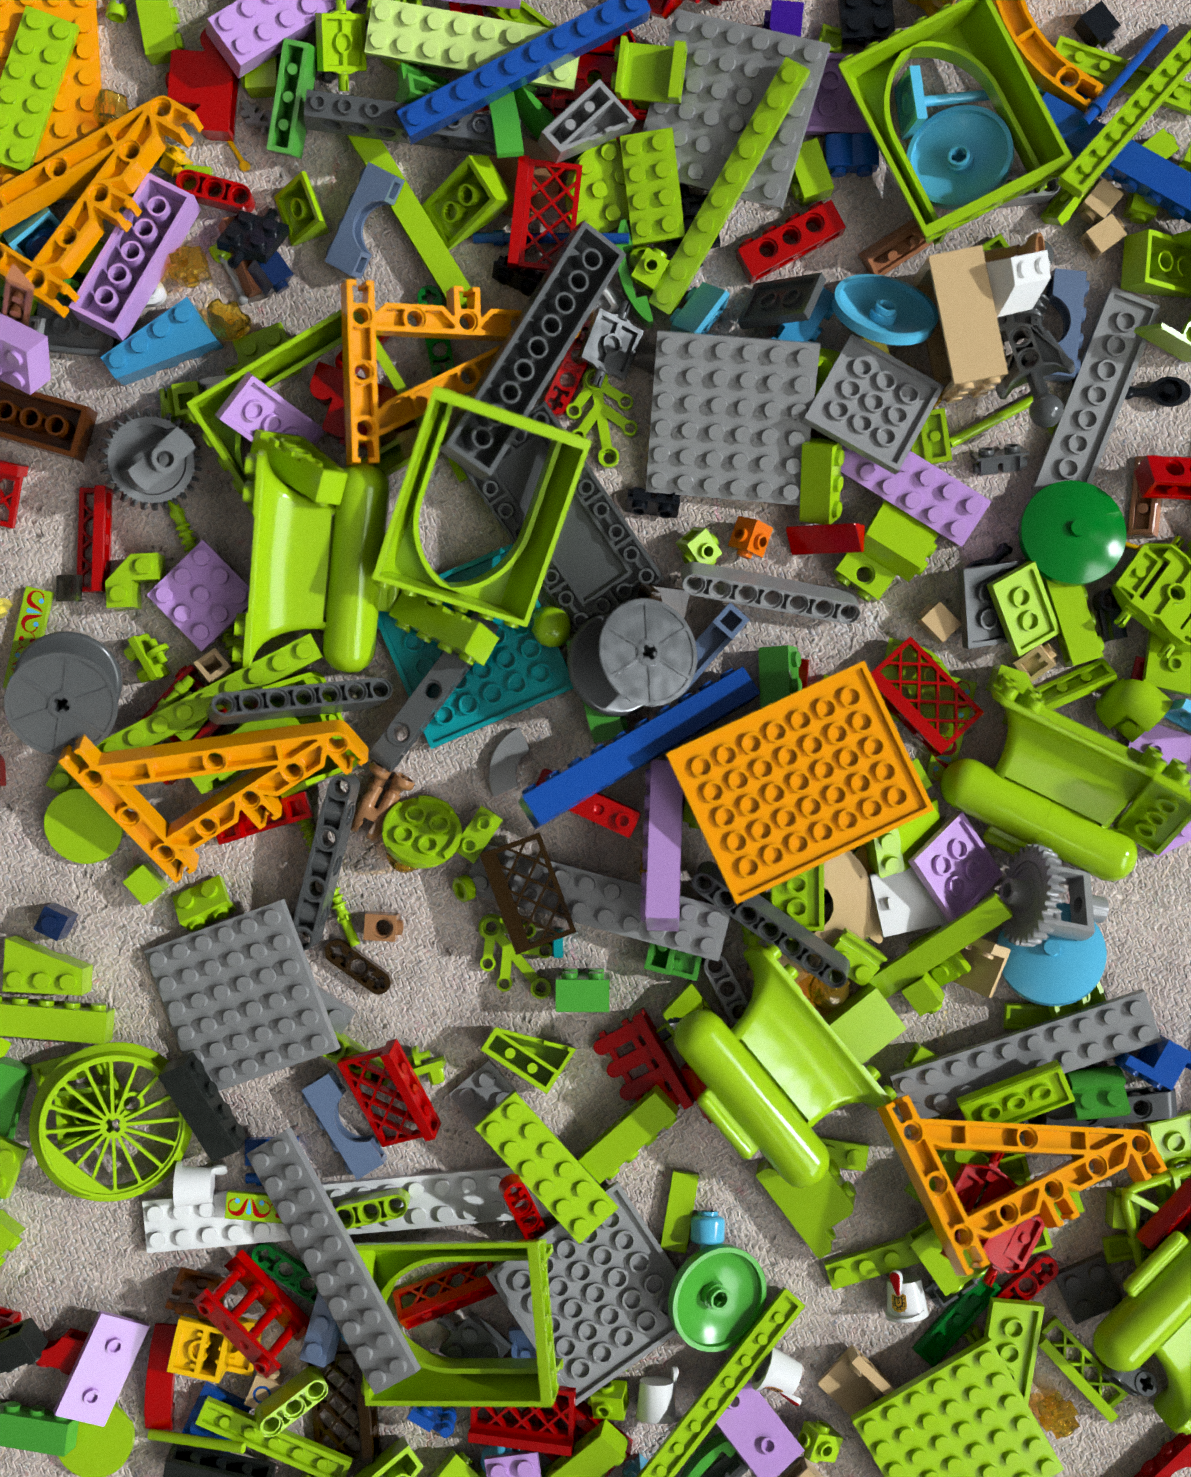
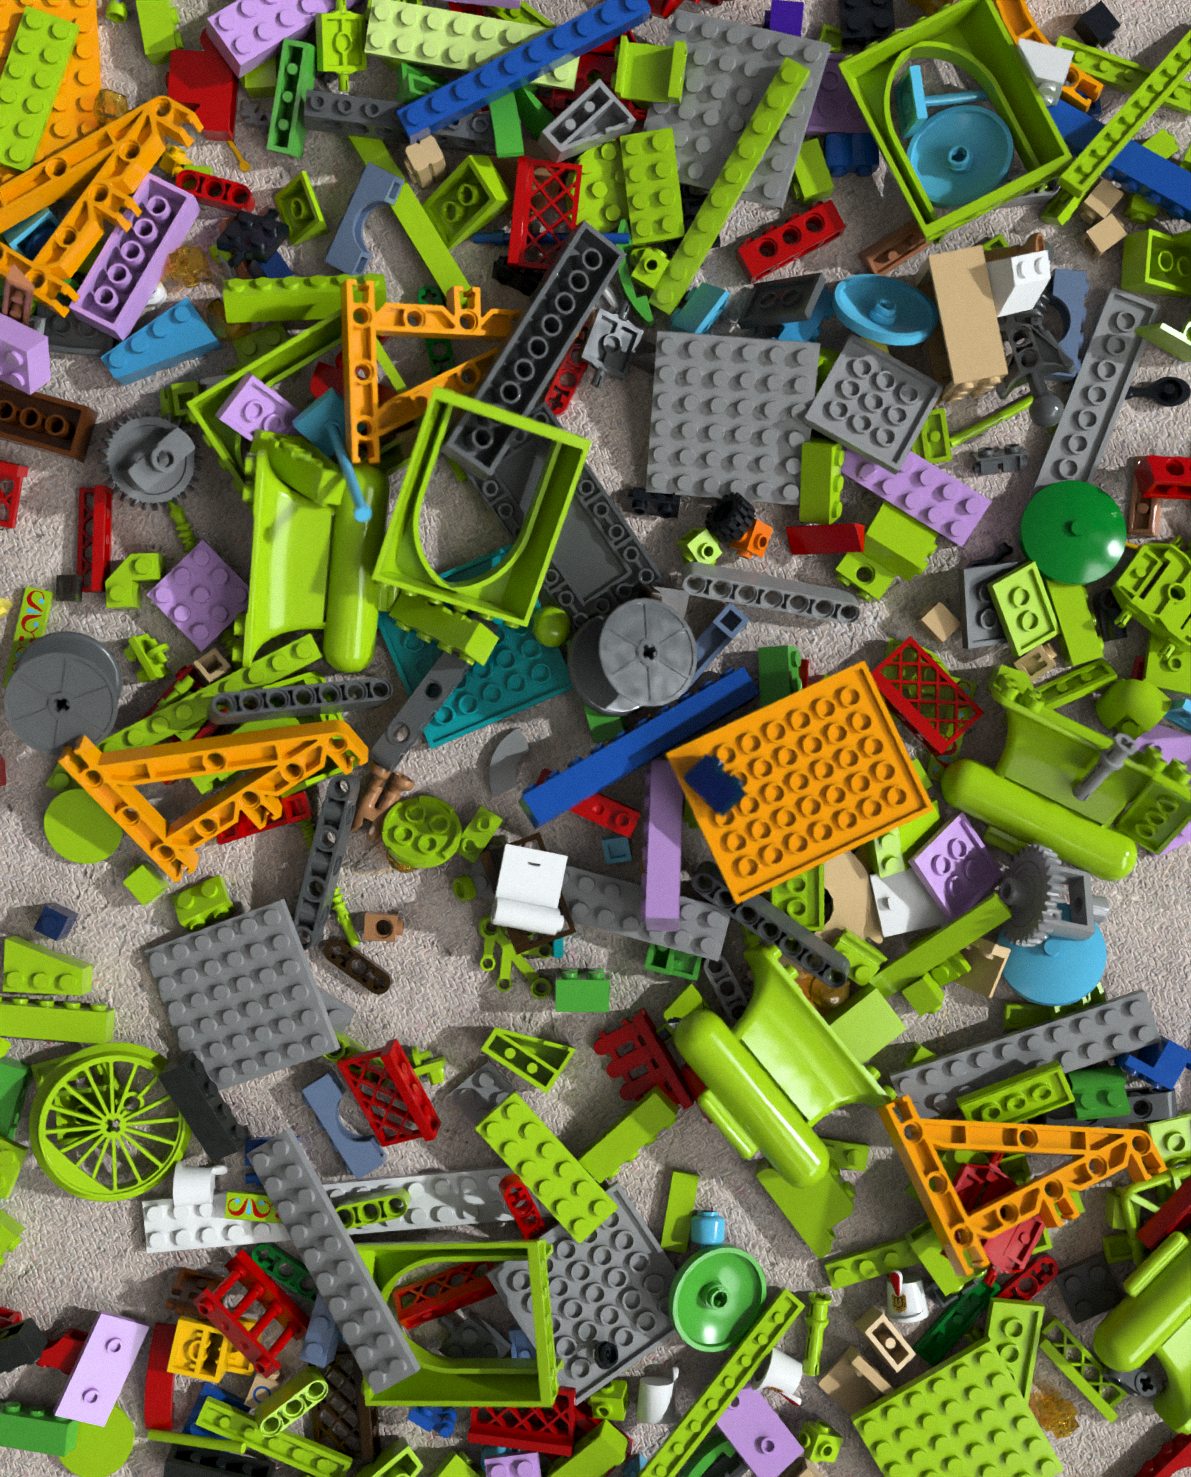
(293, 297): none -> lime brick
(325, 427): none -> medium azure tile
(425, 163): none -> tan brick
(527, 892): none -> white door
(601, 412): lime plant -> none
(606, 1355): none -> black plate
(616, 849): none -> medium azure plate
(714, 784): none -> clear blue brick
(730, 517): none -> black tyre
(816, 1322): none -> lime pin
(884, 1339): none -> tan brick
(1047, 67): none -> white slope
(1099, 104): blue bar -> none
(1110, 760): none -> light grey pin

